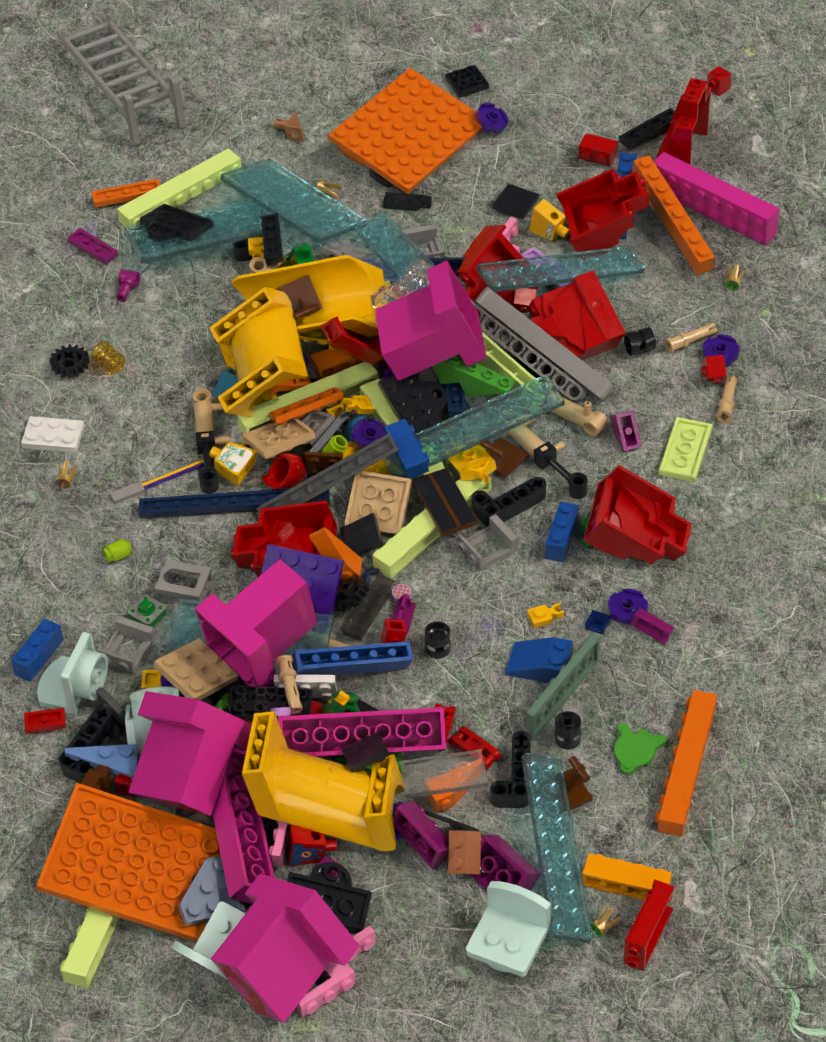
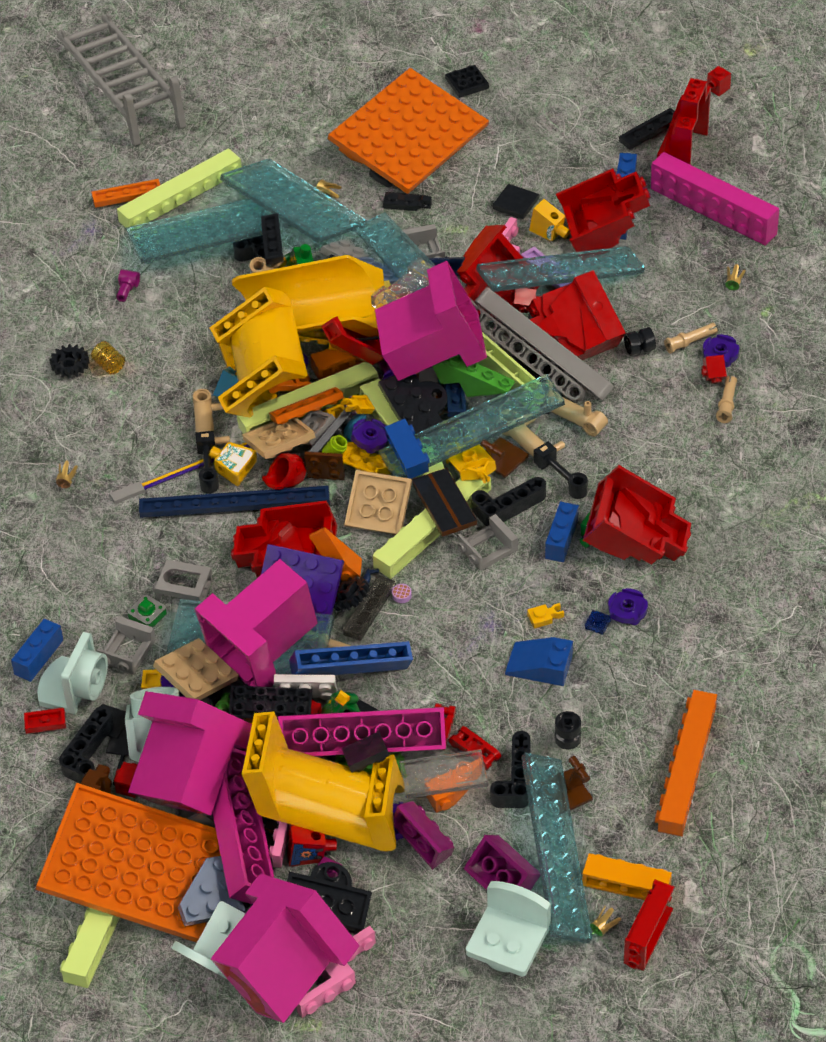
(53, 434): white plate -> none
(92, 246): magenta plate -> none
(107, 700): dark grey plate -> none
(117, 550): lime brick -> none
(119, 758): medium blue wing -> none
(171, 222): black plate -> none
(256, 247): yellow plate -> none
(283, 711): lavender tile -> none
(288, 676): tan pin -> none
(290, 127): medium nougat bracket -> none
(302, 297): reddish brown plate -> none
(335, 473): dark grey plate -> none
(362, 535): black tile -> none
(393, 631): red brick -> none
(404, 610): magenta hinge -> none
(437, 640): black wheel -> none
(460, 826): black piece -> none
(464, 852): nougat brick -> none
(491, 118): dark purple plate -> none
(562, 686): sand green plate -> none
(598, 149): red brick -> none
(626, 430): magenta slope -> none
(636, 748): bright green tile -> none
(652, 625): magenta hinge -> none
(674, 217): orange brick -> none
(685, 449): yellowish green tile -> none

